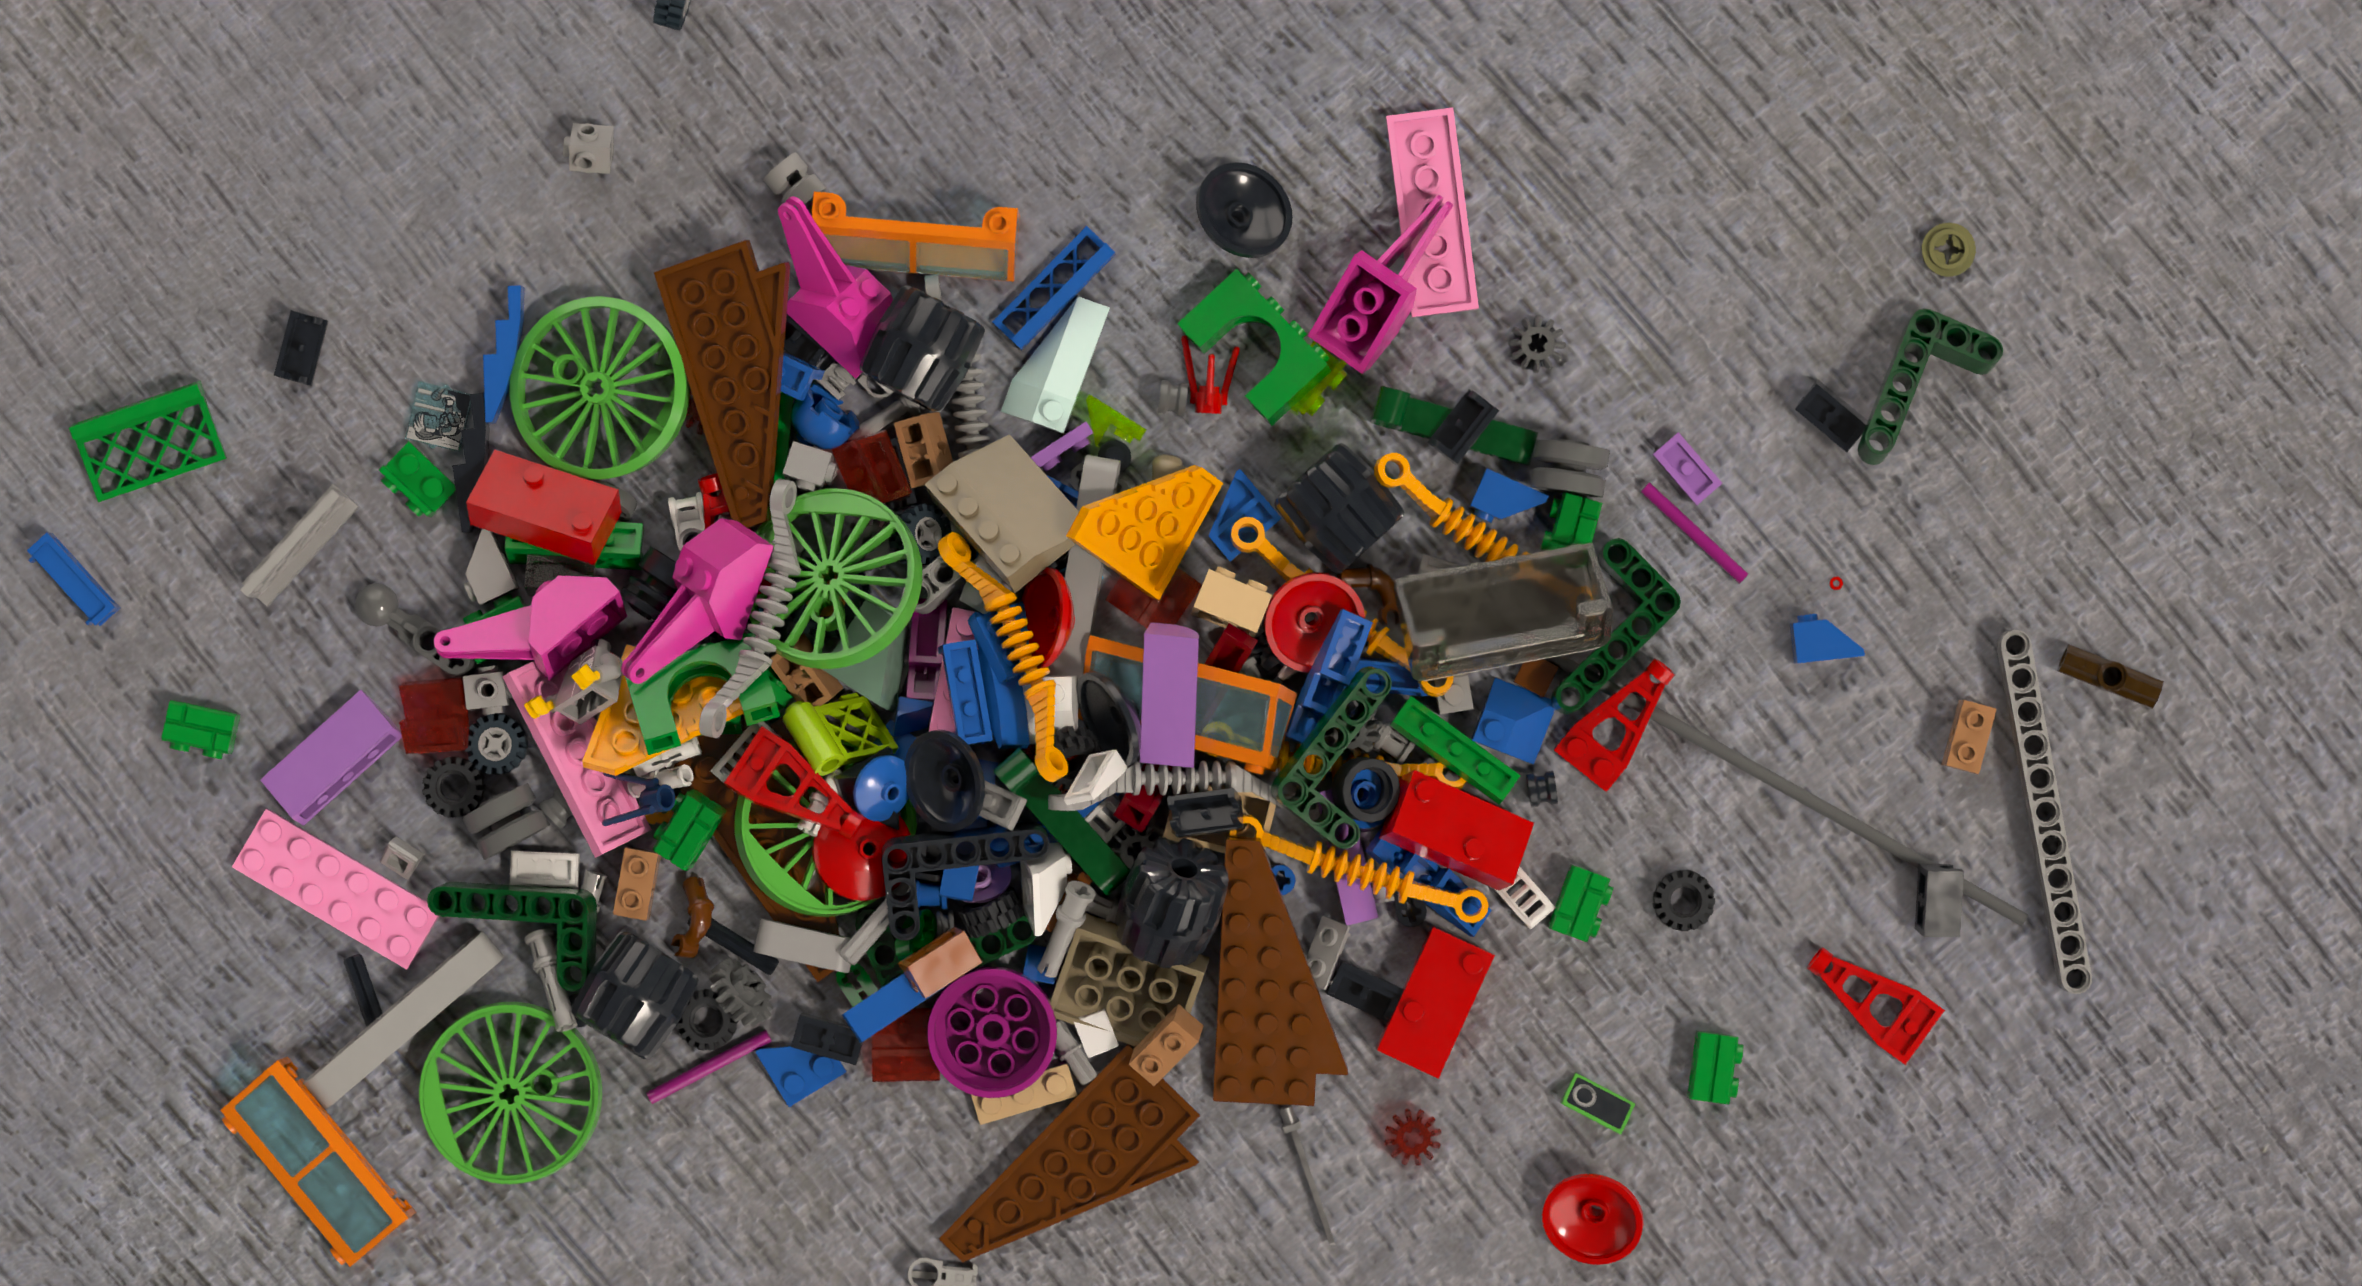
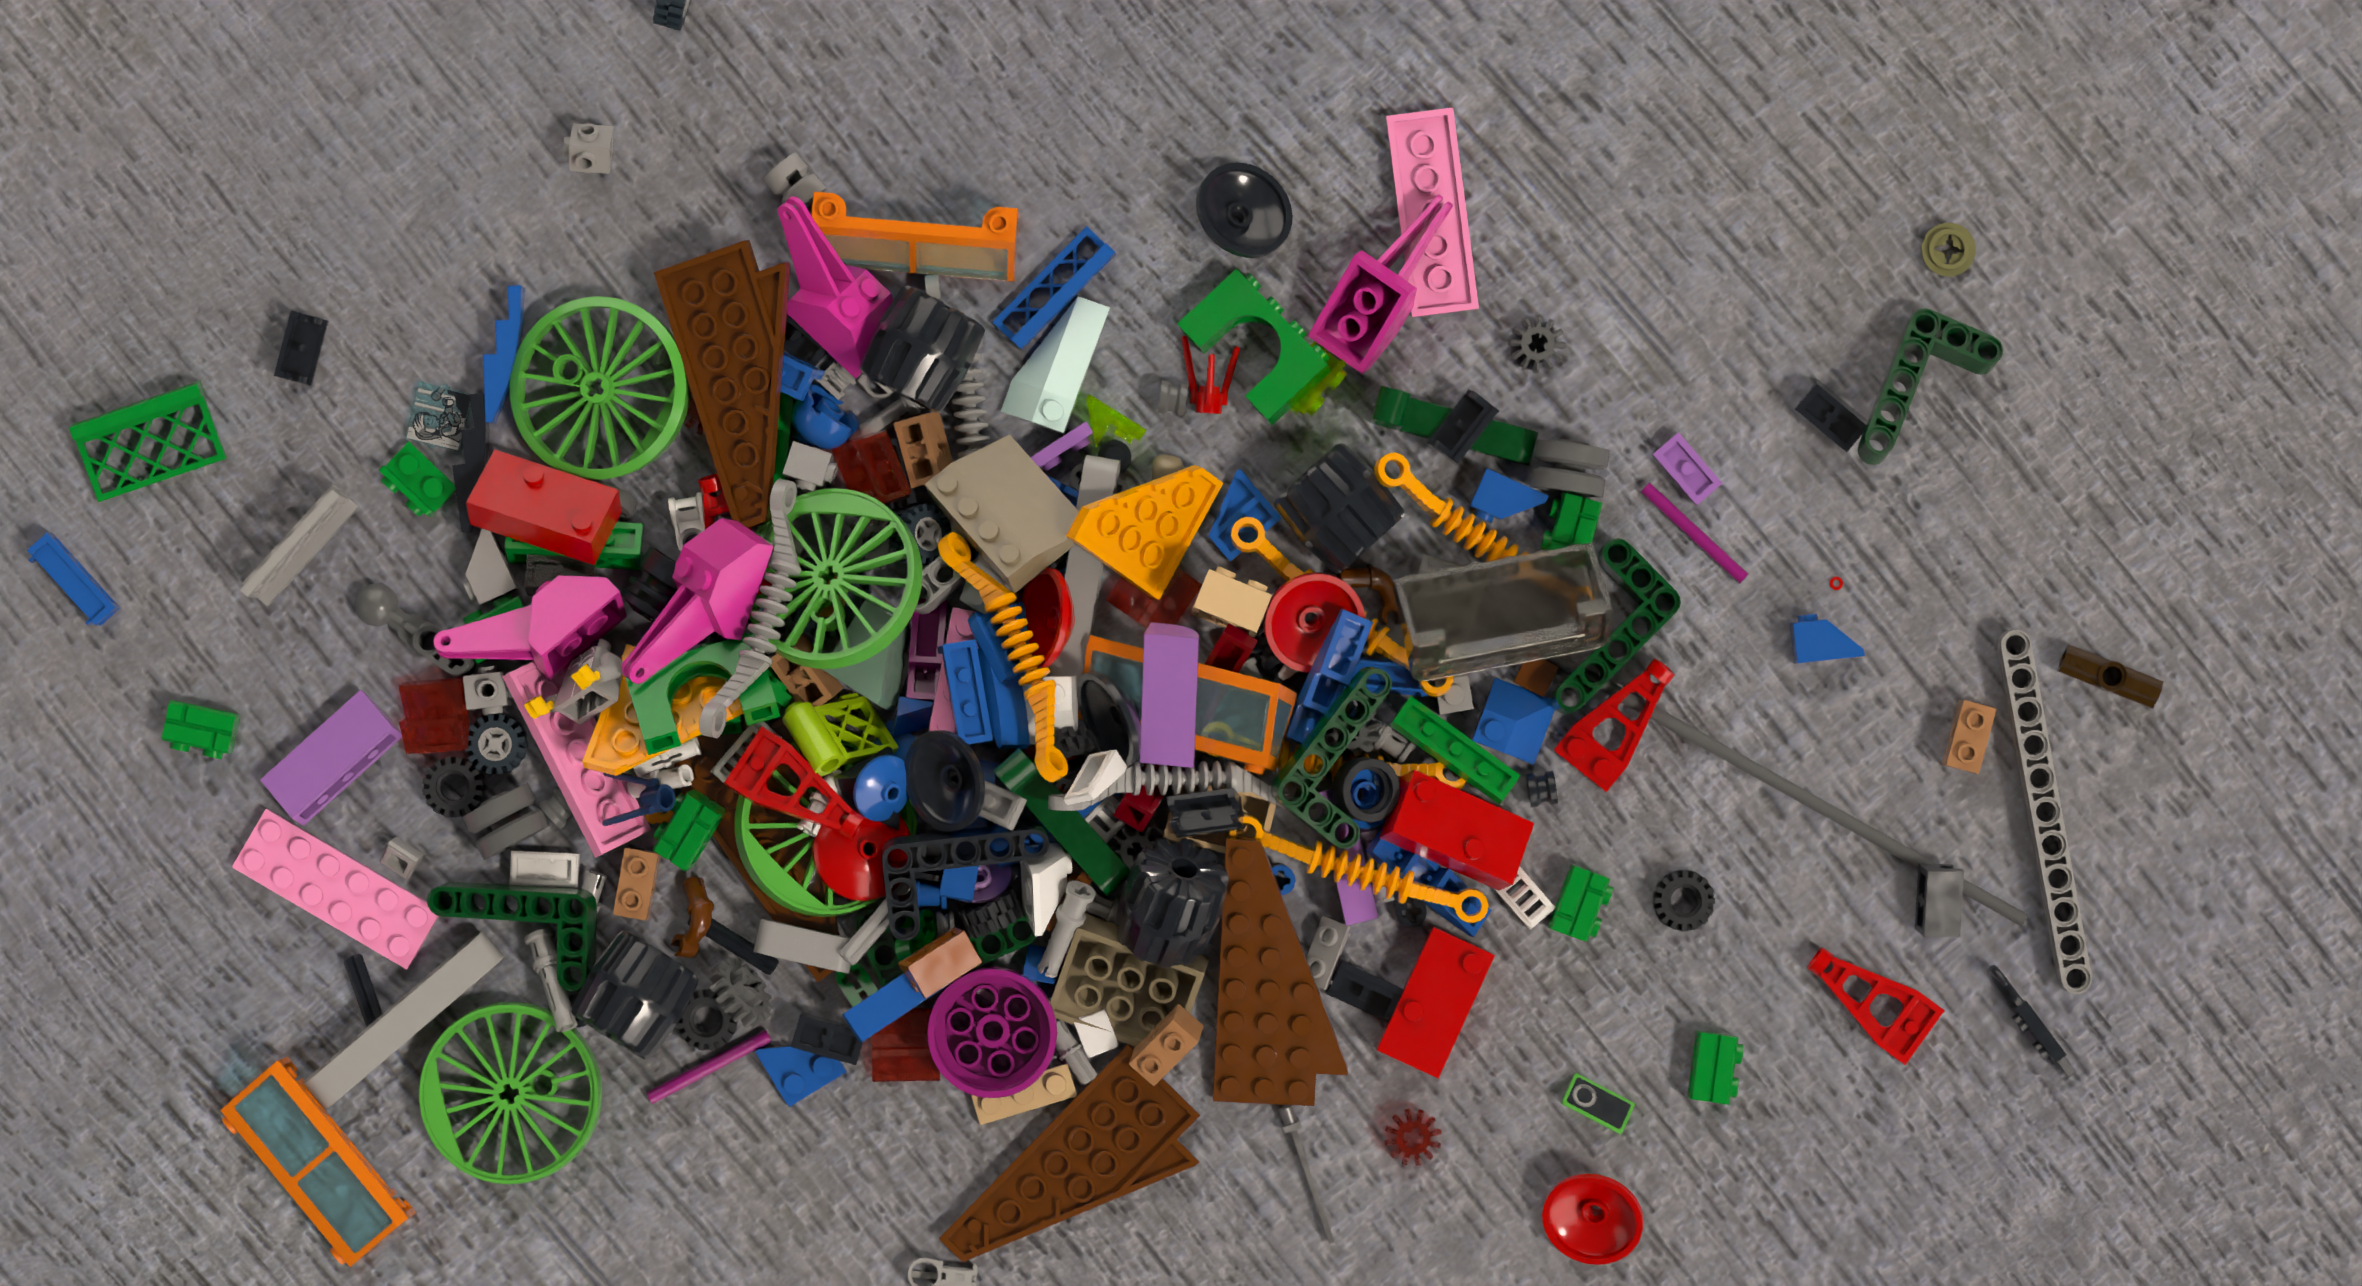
(2028, 1020): none -> black plate

